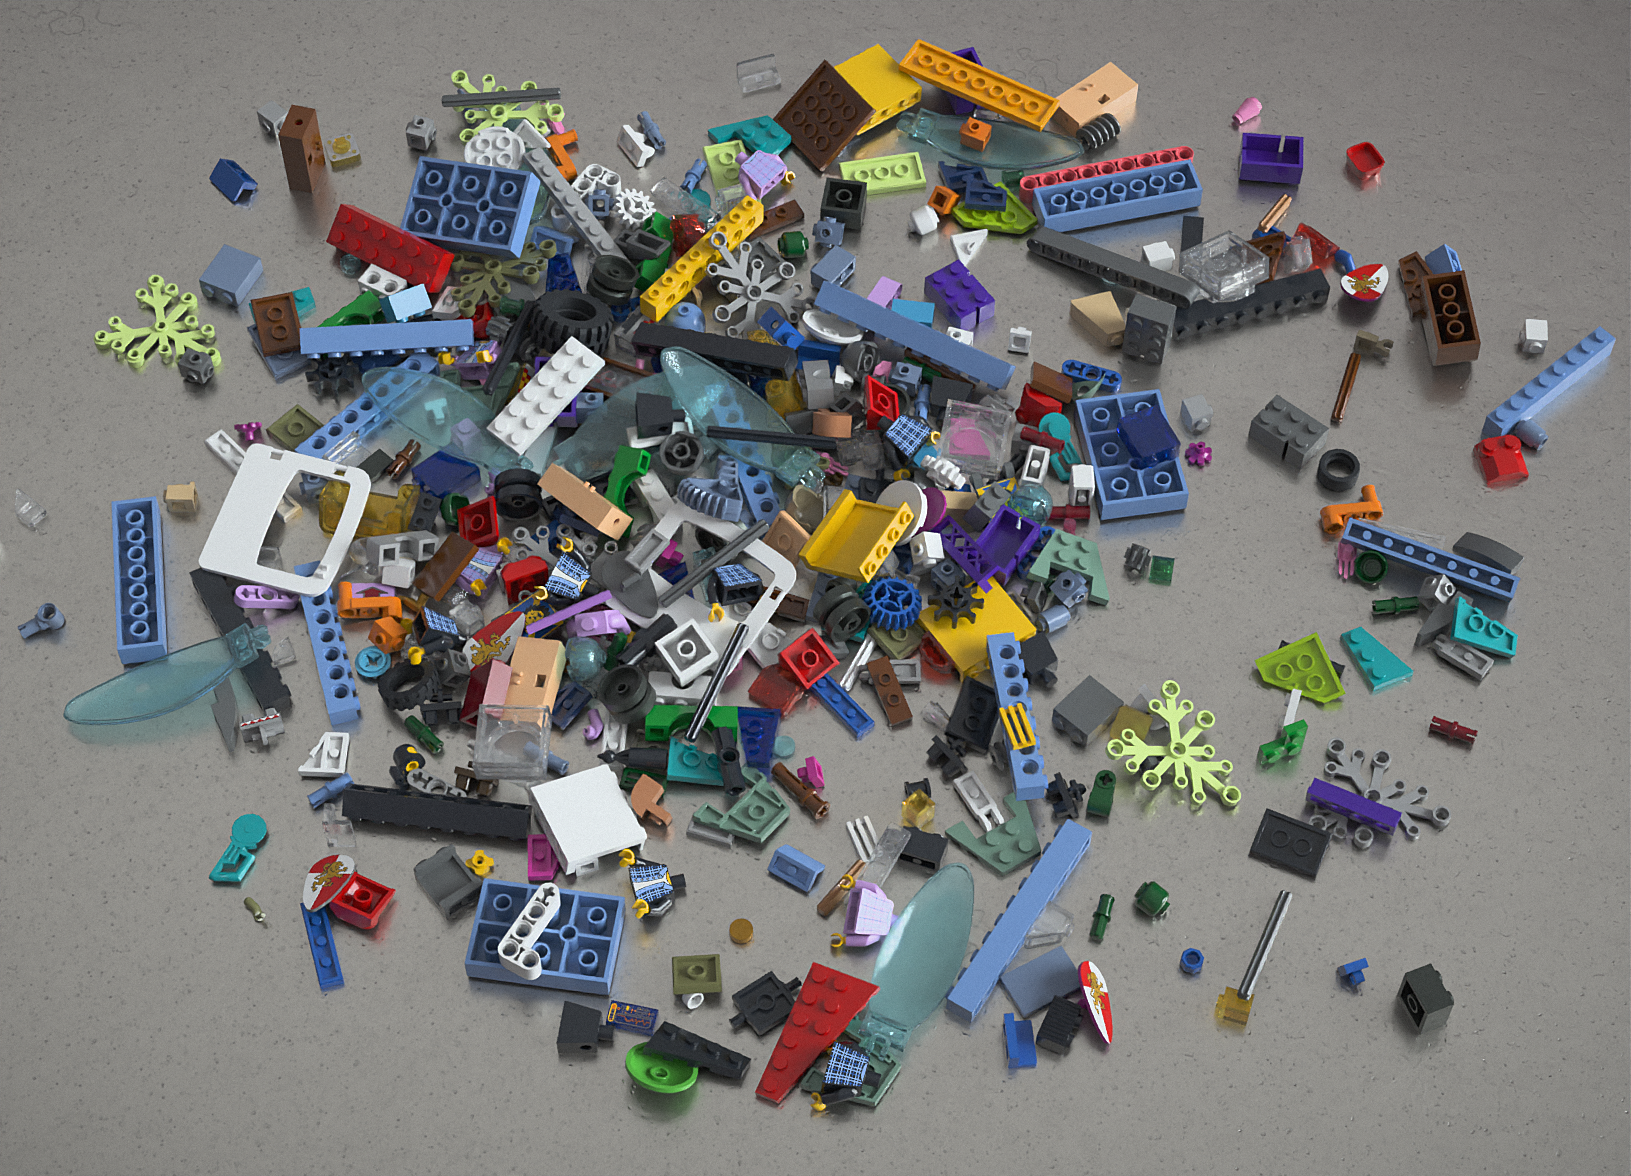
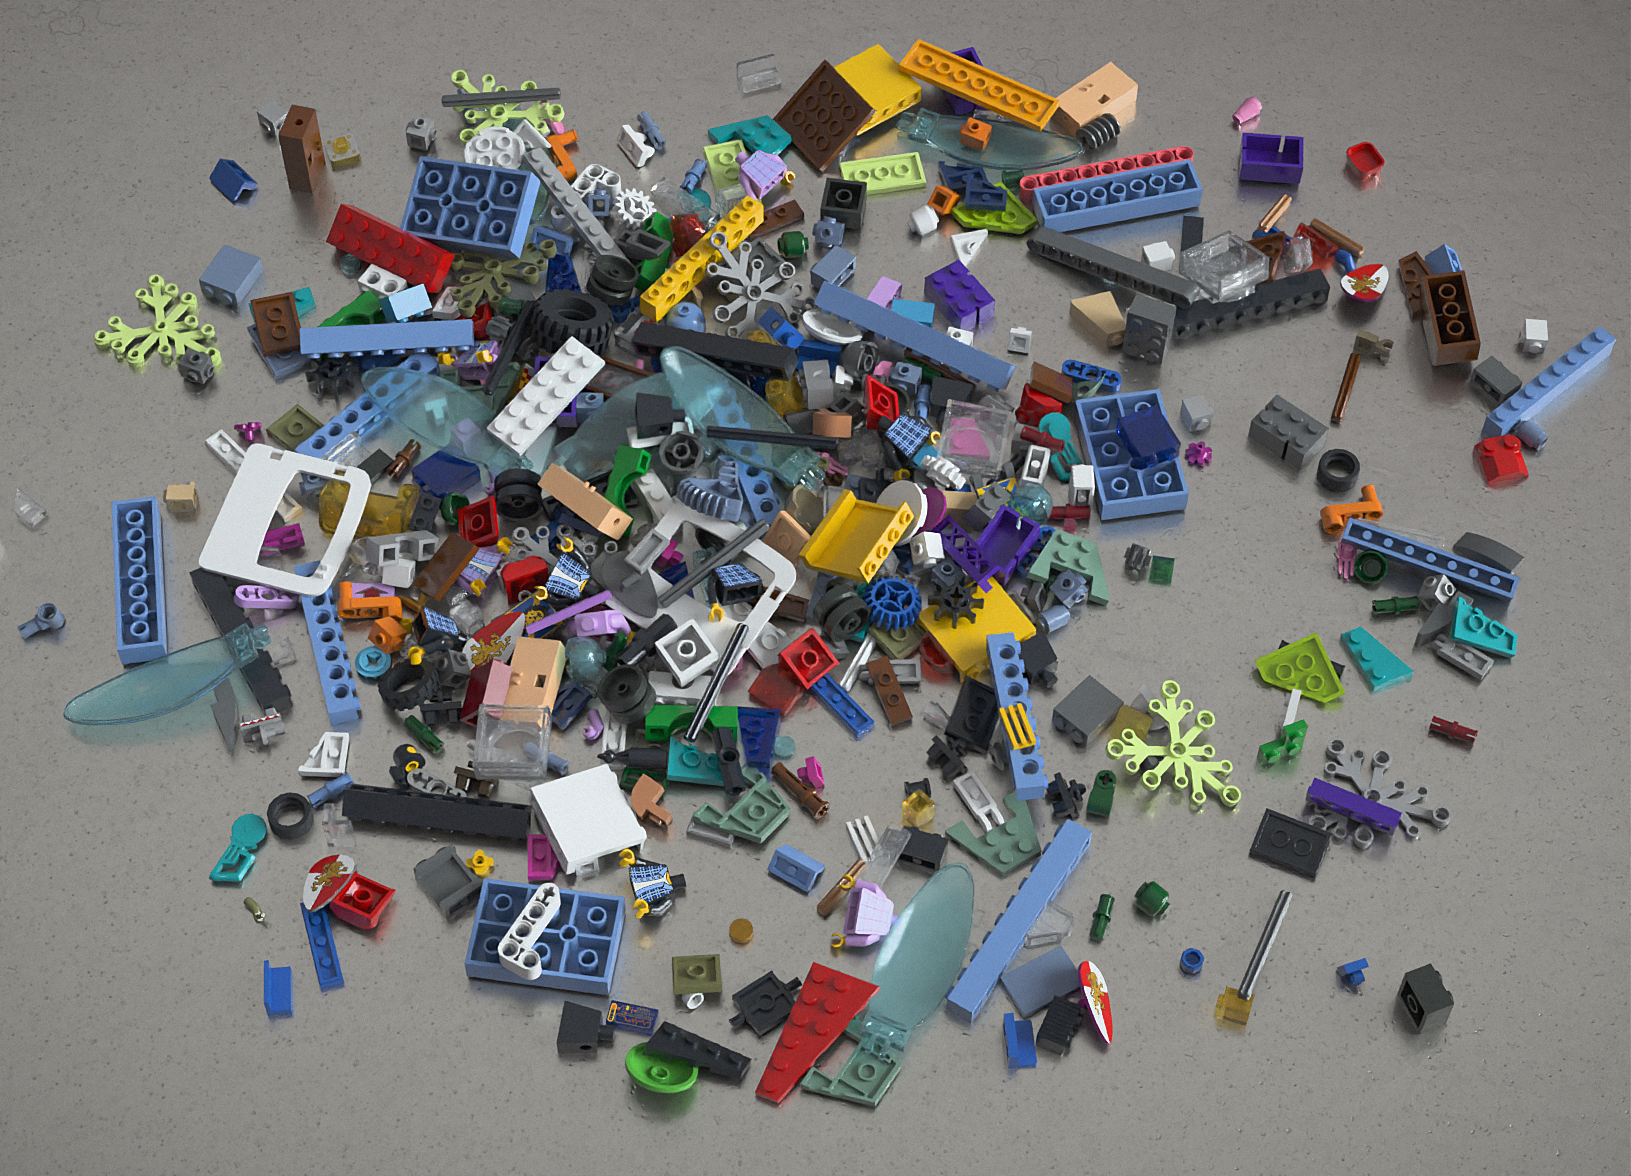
(277, 990): none -> blue panel
(284, 537): none -> magenta hinge
(295, 830): none -> black tyre
(845, 1075): black torso -> none
(1337, 237): none -> medium nougat axle
(1495, 380): none -> dark grey brick

